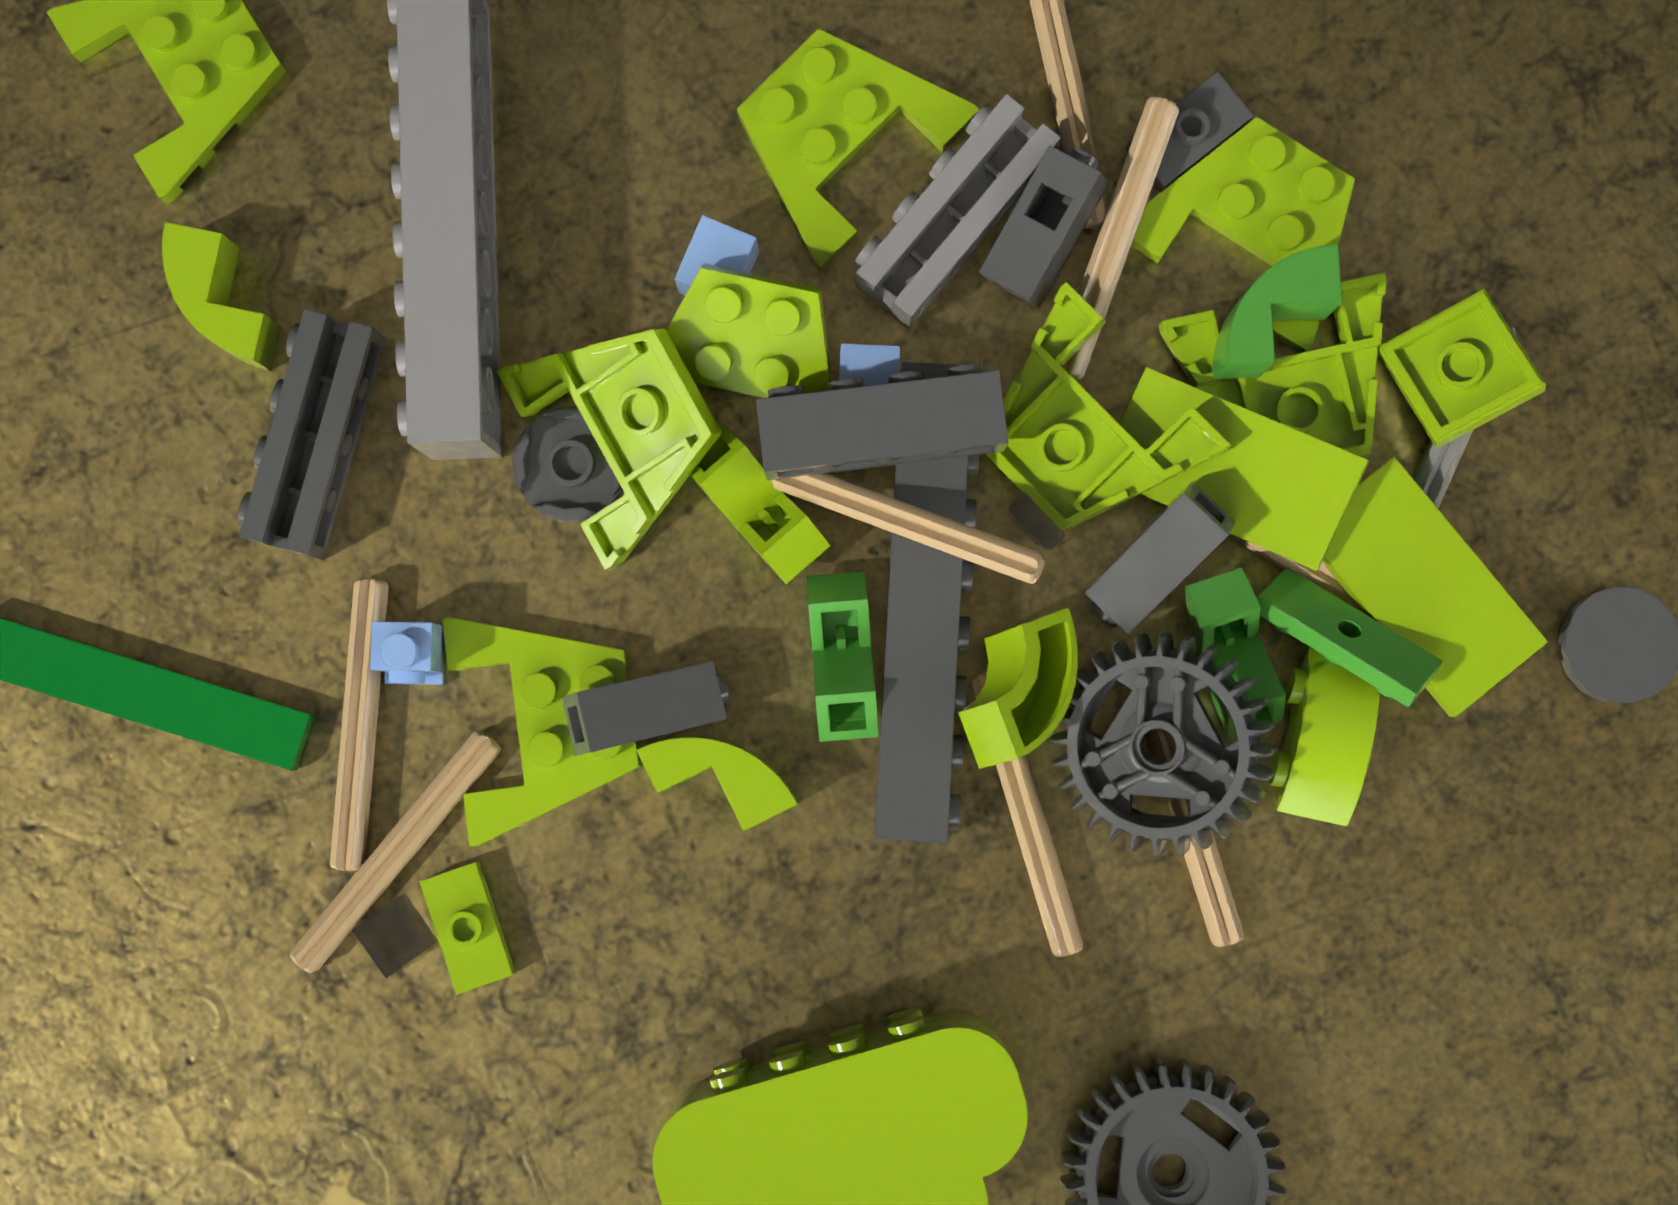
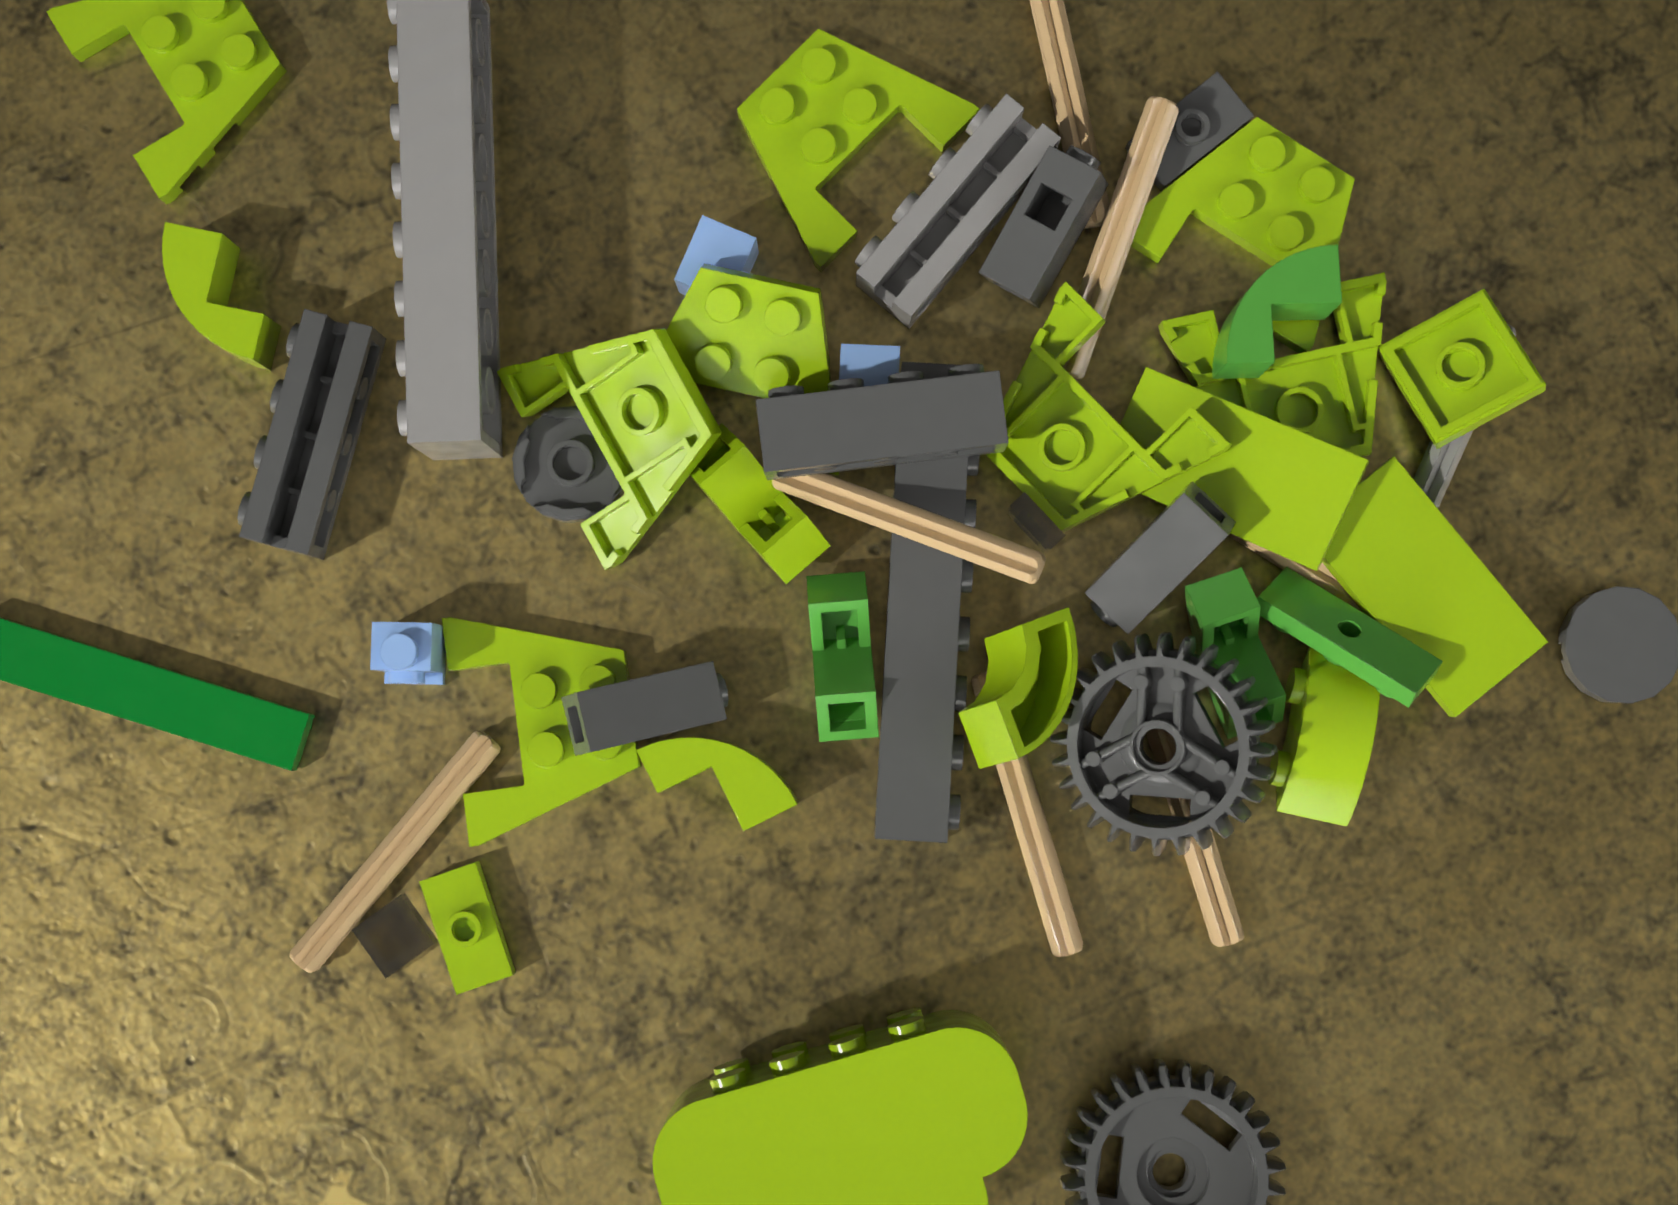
(358, 729): tan axle -> none

